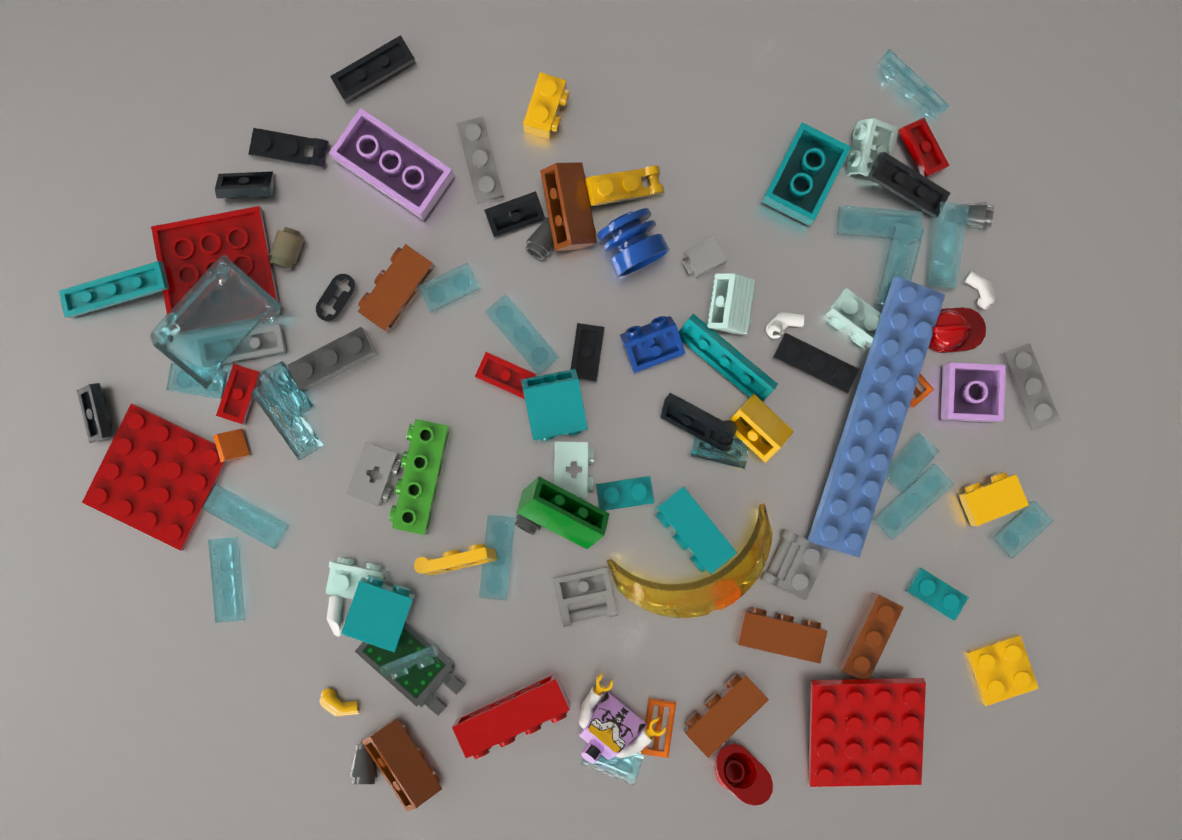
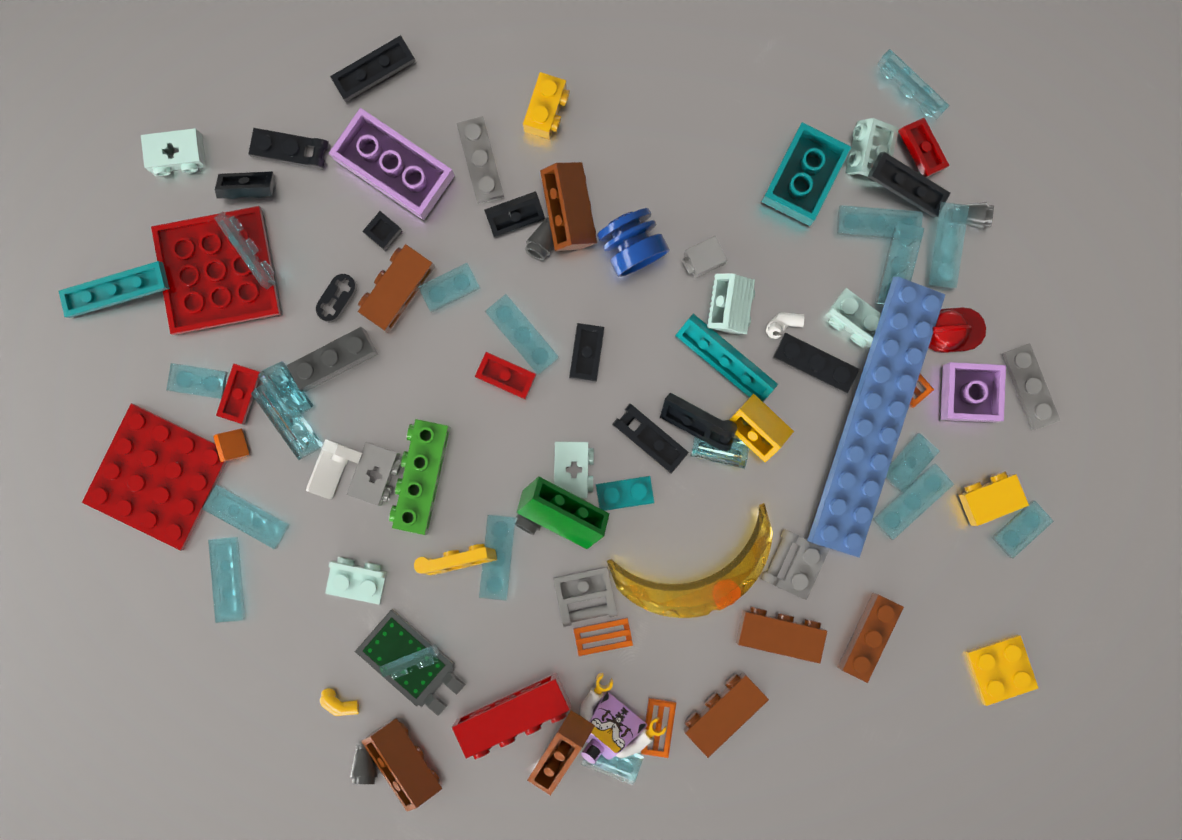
(94, 413): black plate -> none
(159, 146): none -> light aqua brick
(213, 320): clear light blue windscreen -> none
(246, 249): none -> clear light blue plate
(259, 343): light grey plate -> none
(286, 248): dark tan brick -> none
(330, 468): none -> white bracket
(334, 615): white arm -> none
(378, 613): teal brick -> none
(382, 230): none -> black plate
(554, 405): teal brick -> none
(561, 752): none -> dark orange brick
(623, 186): yellow plate -> none
(626, 632): none -> orange tile
(651, 439): none -> black plate
(652, 343): blue bracket -> none
(694, 531): teal brick -> none
(743, 775): red piece -> none
(866, 732): red plate -> none
(937, 594): teal plate -> none
(984, 287): white arm -> none

